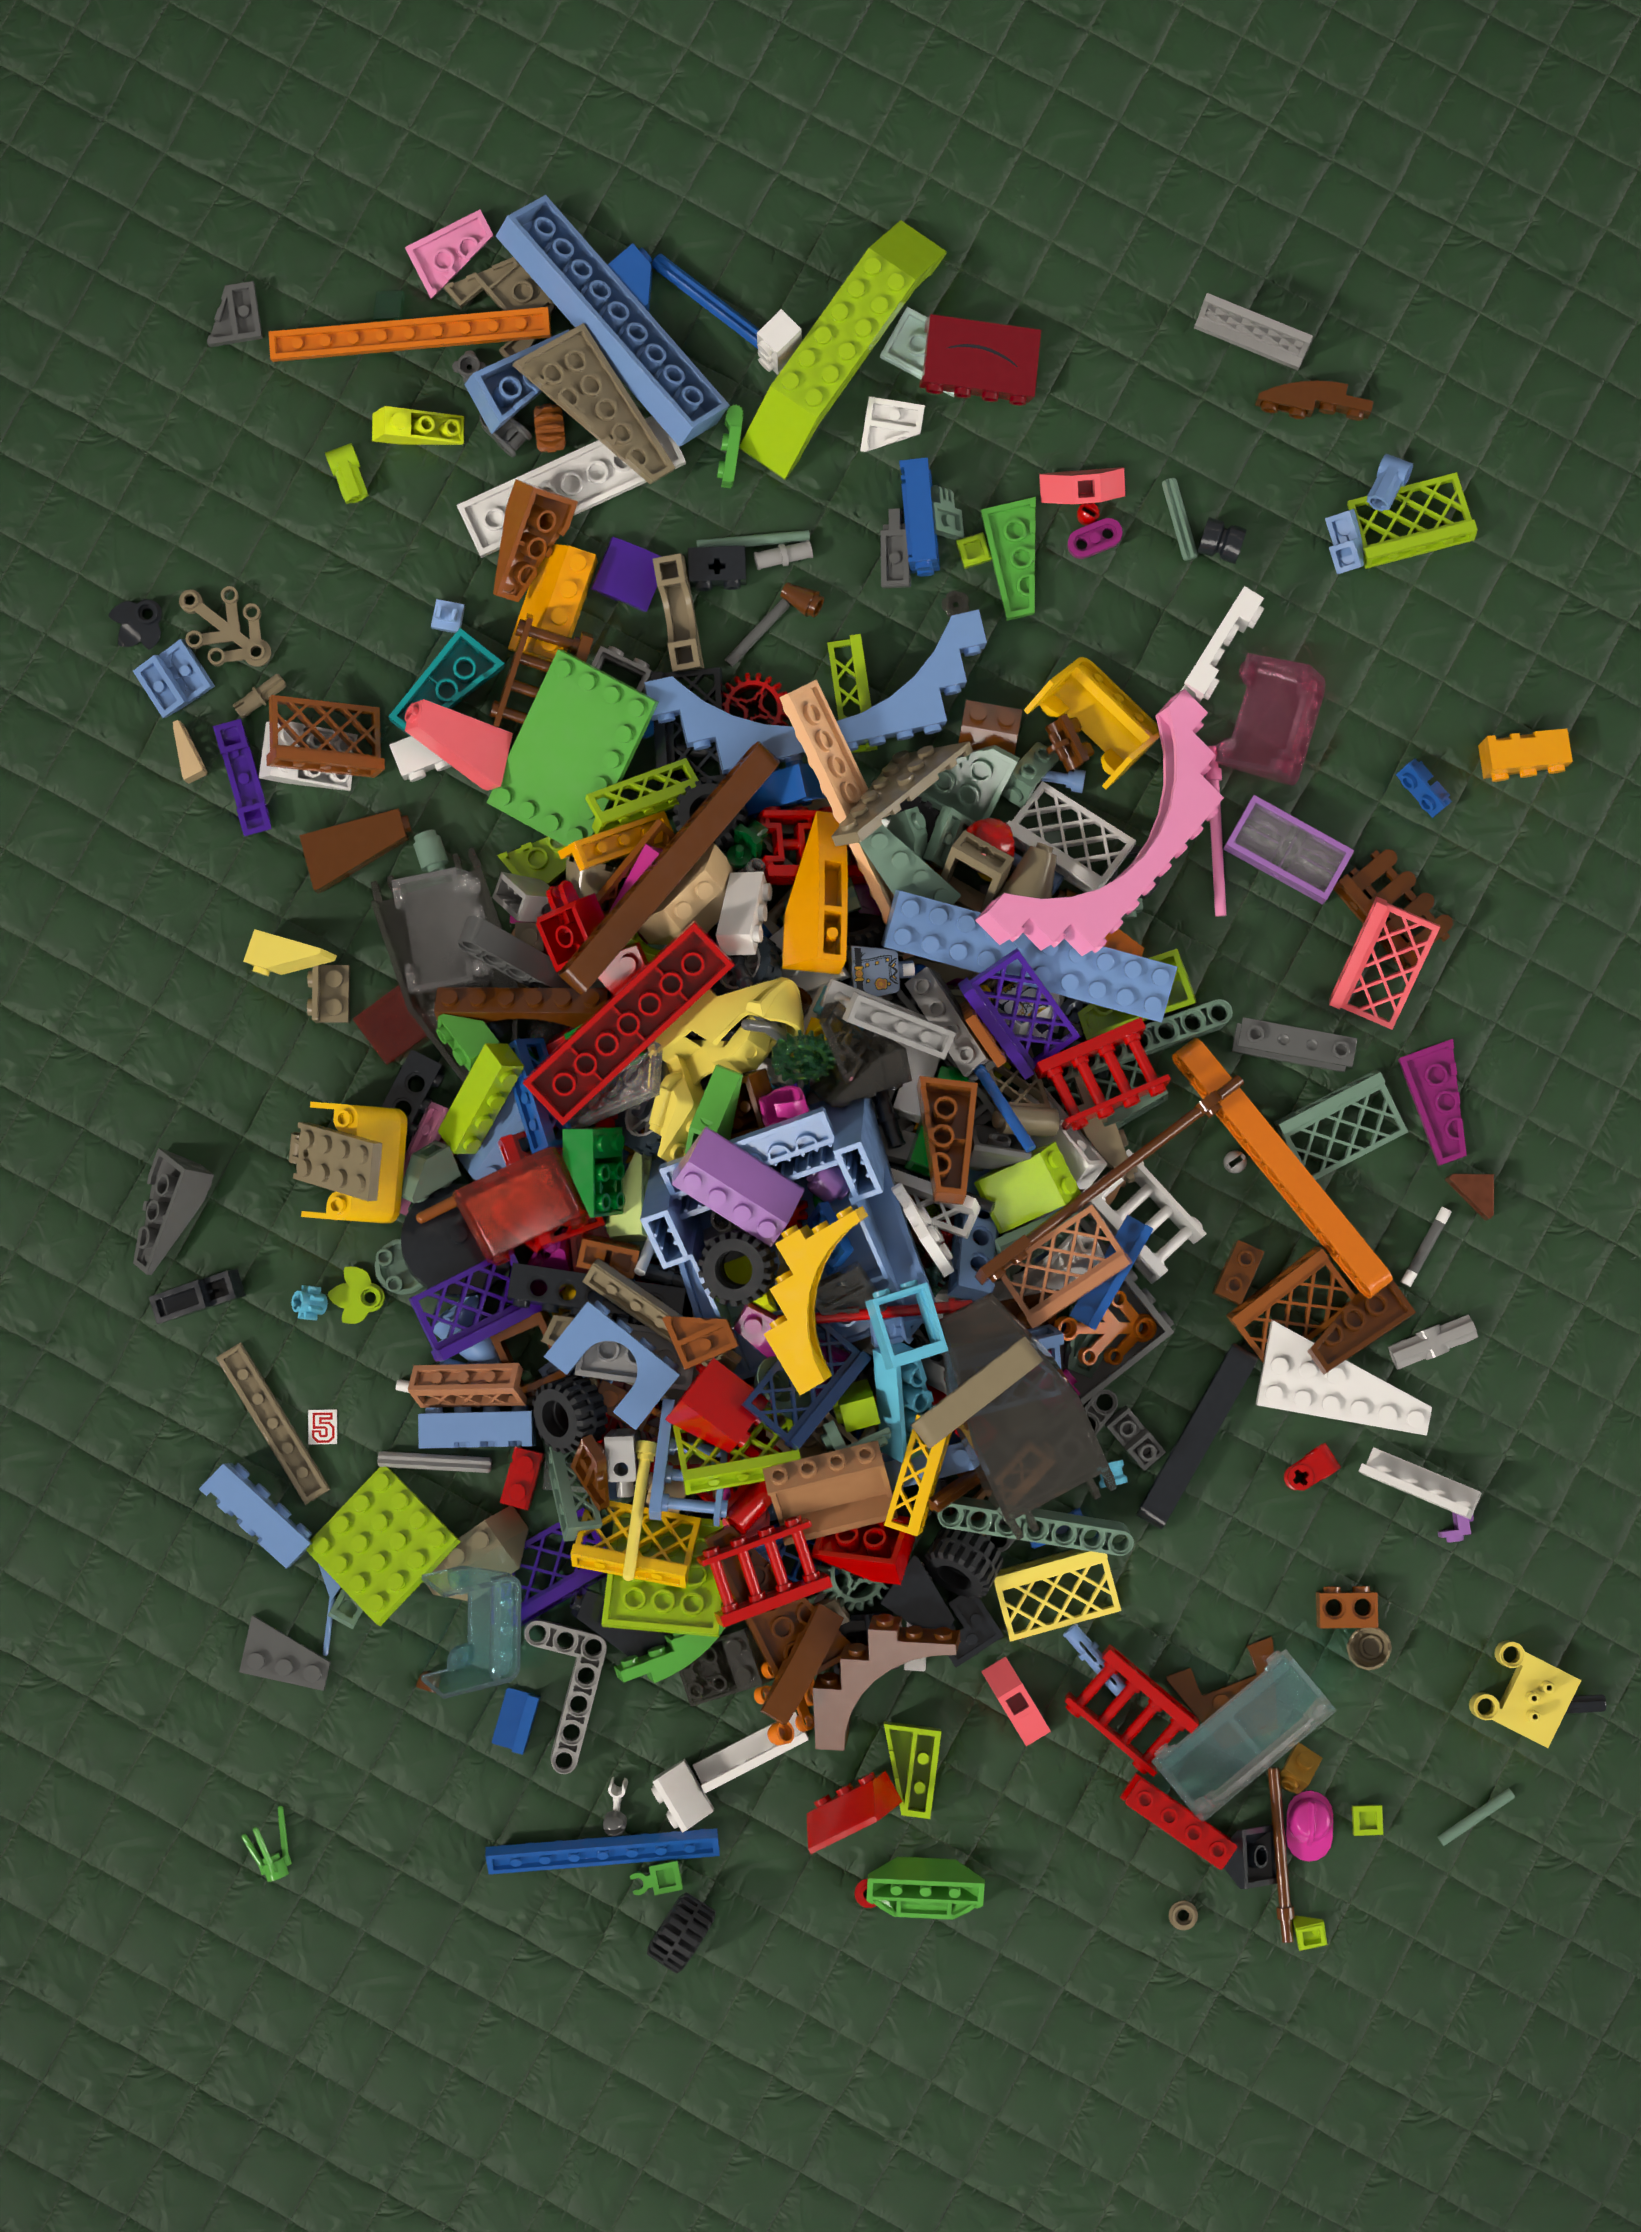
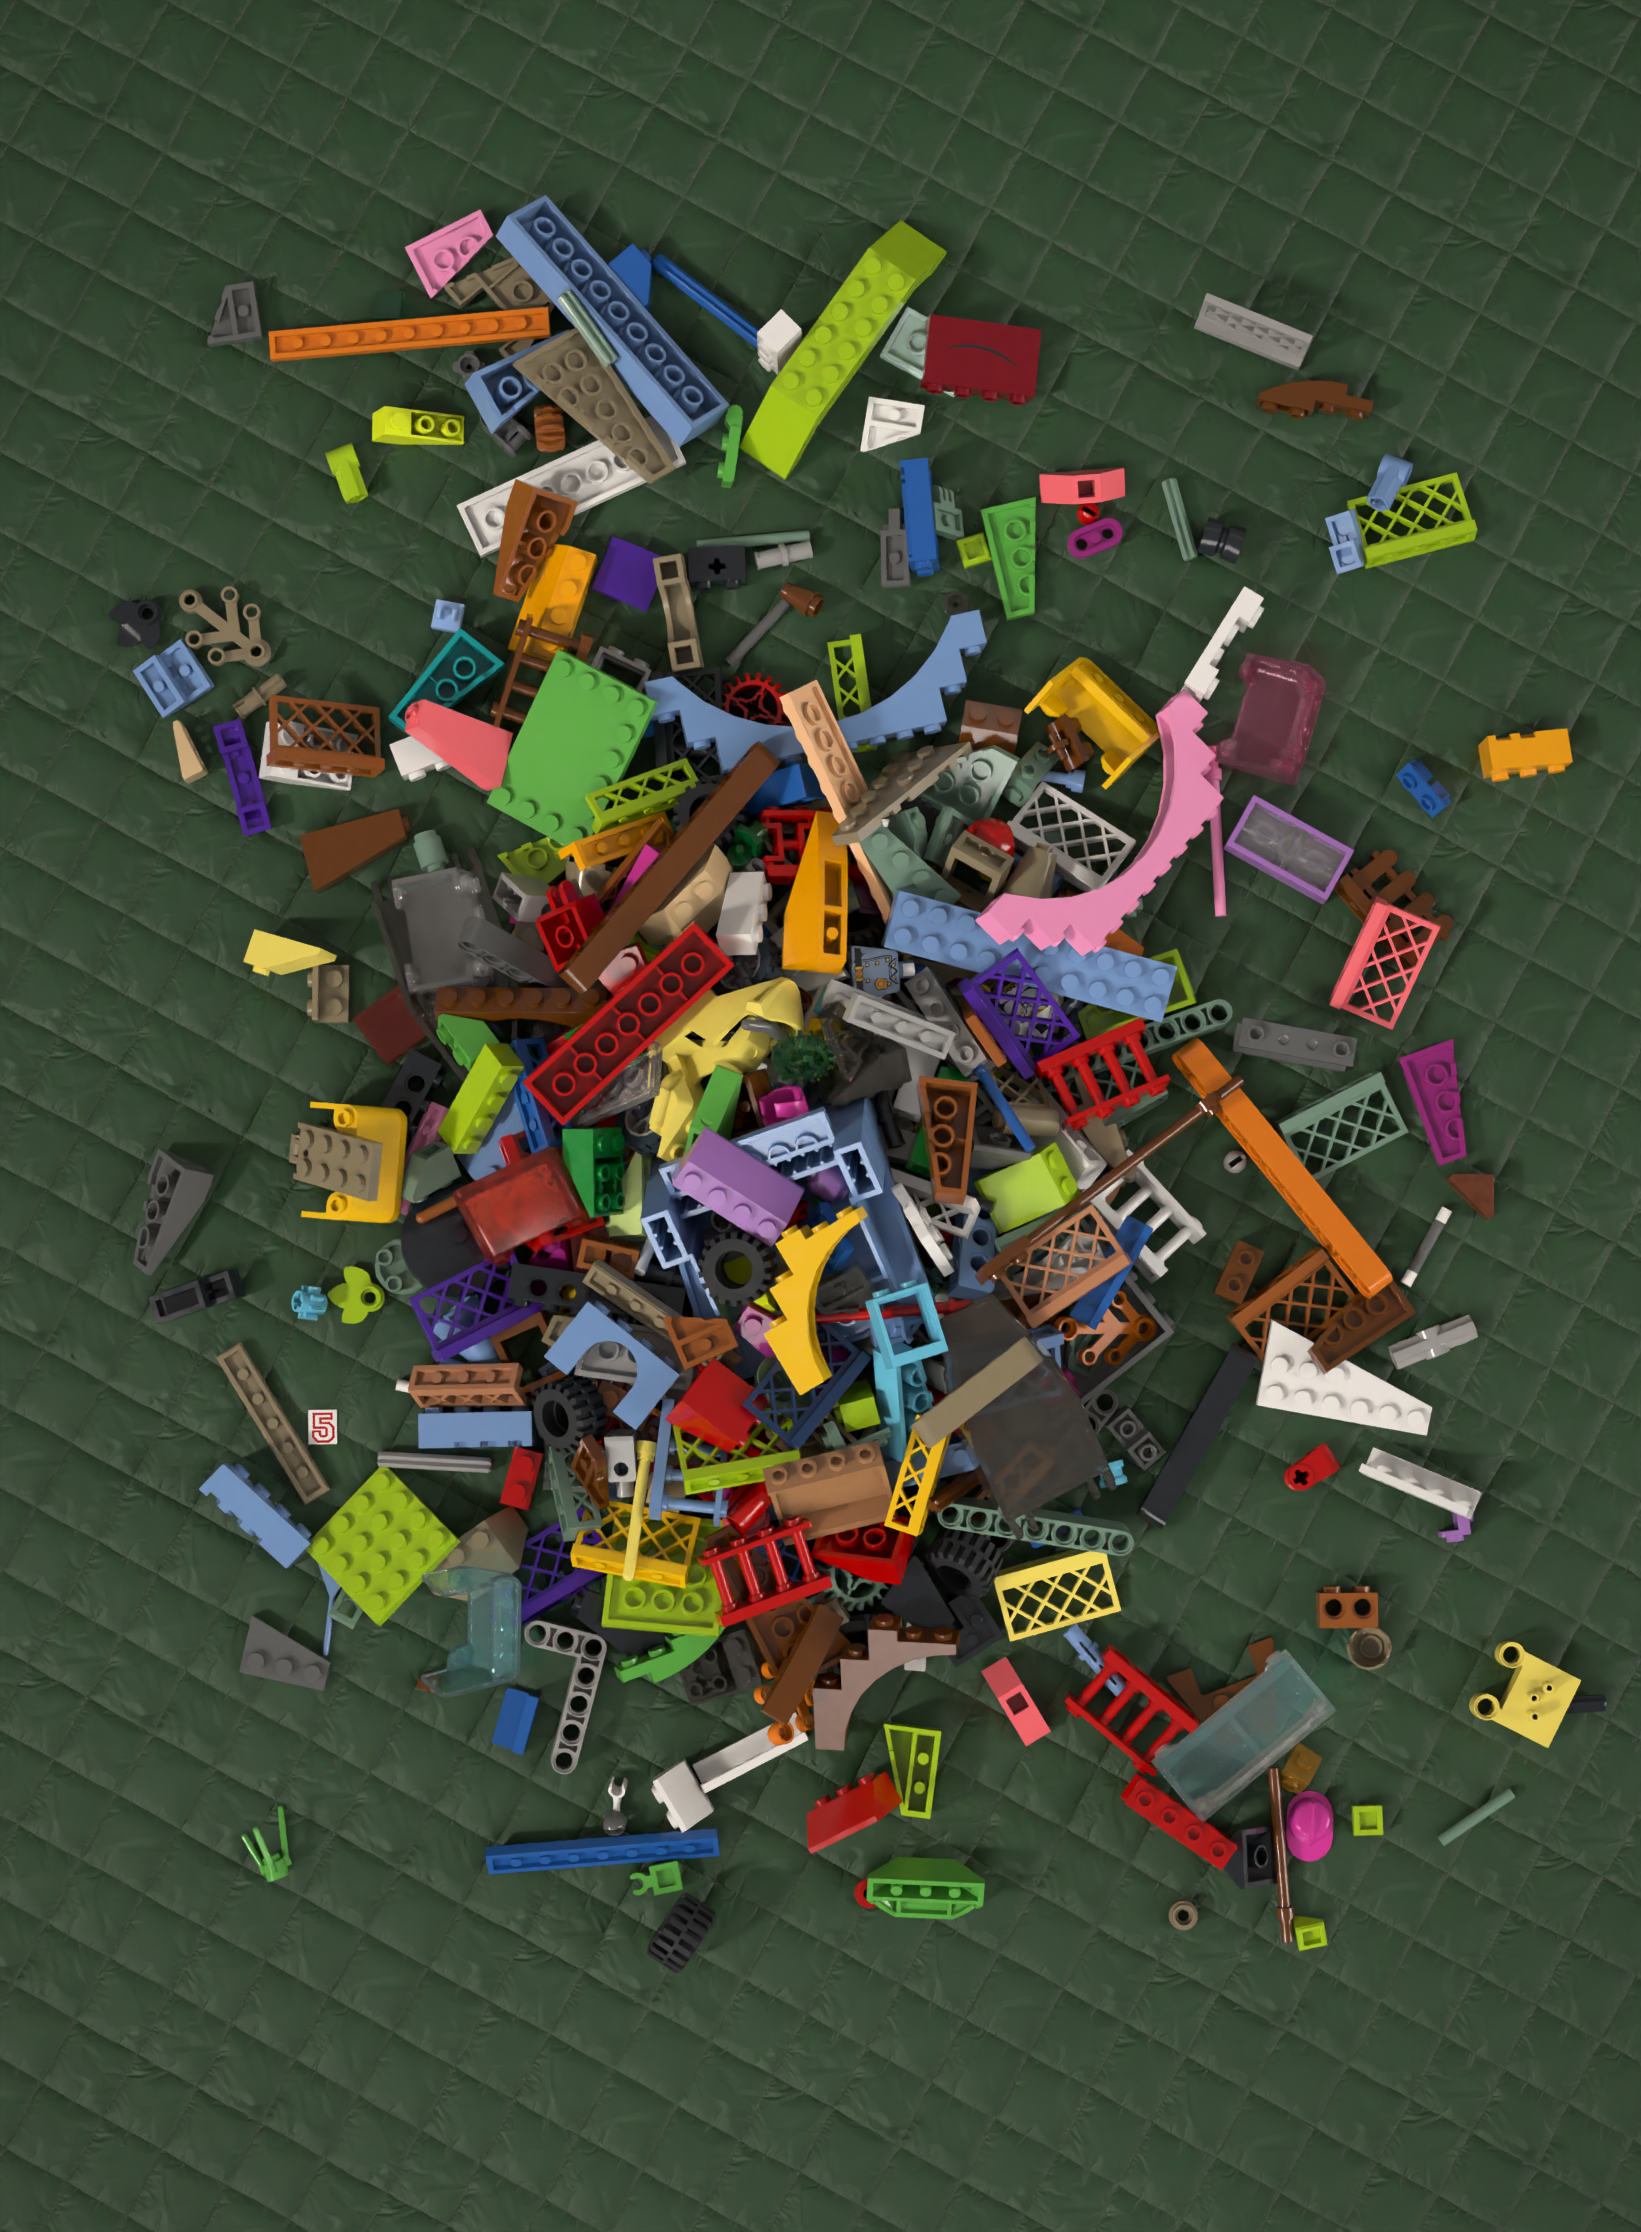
(587, 328): none -> sand green axle

